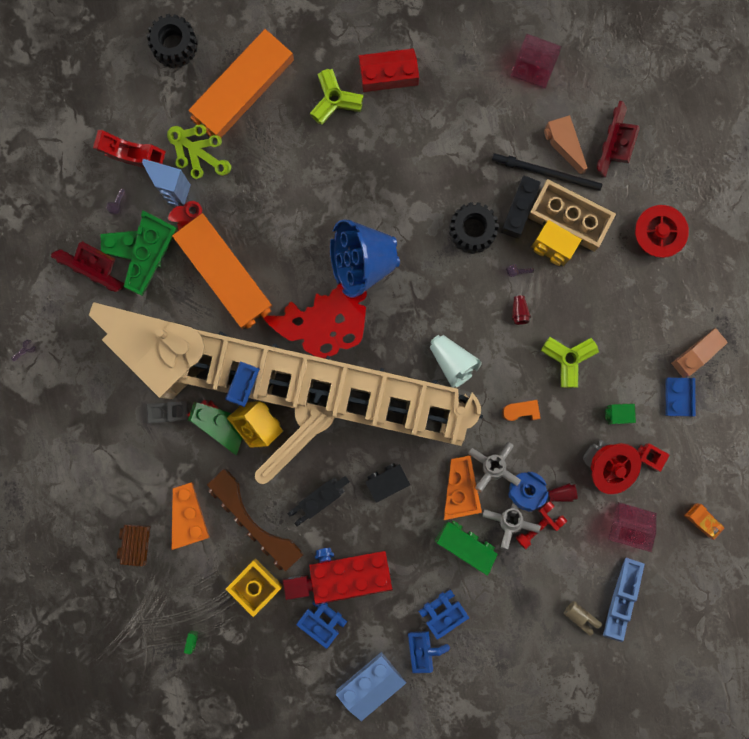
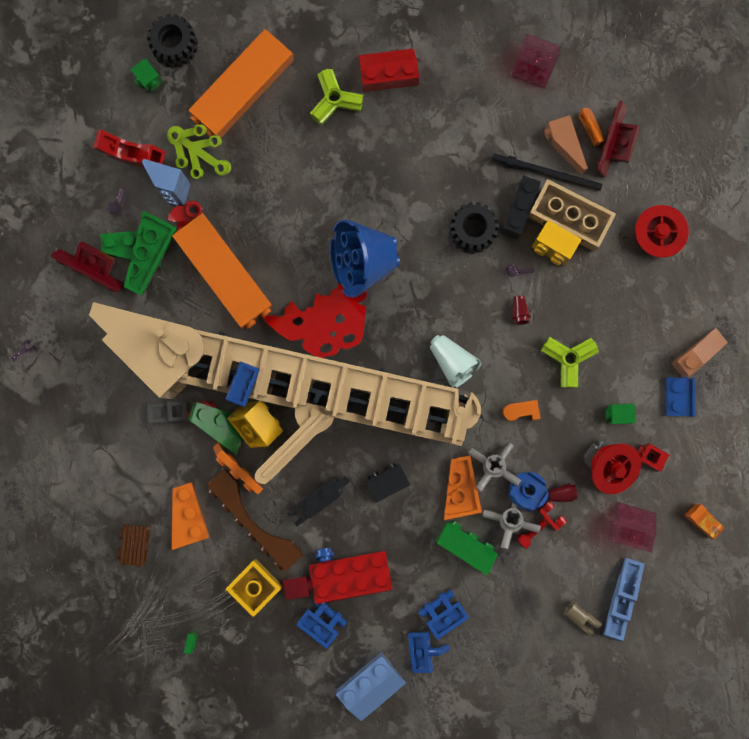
(146, 76): none -> green brick
(237, 471): none -> orange wing
(592, 127): none -> orange slope

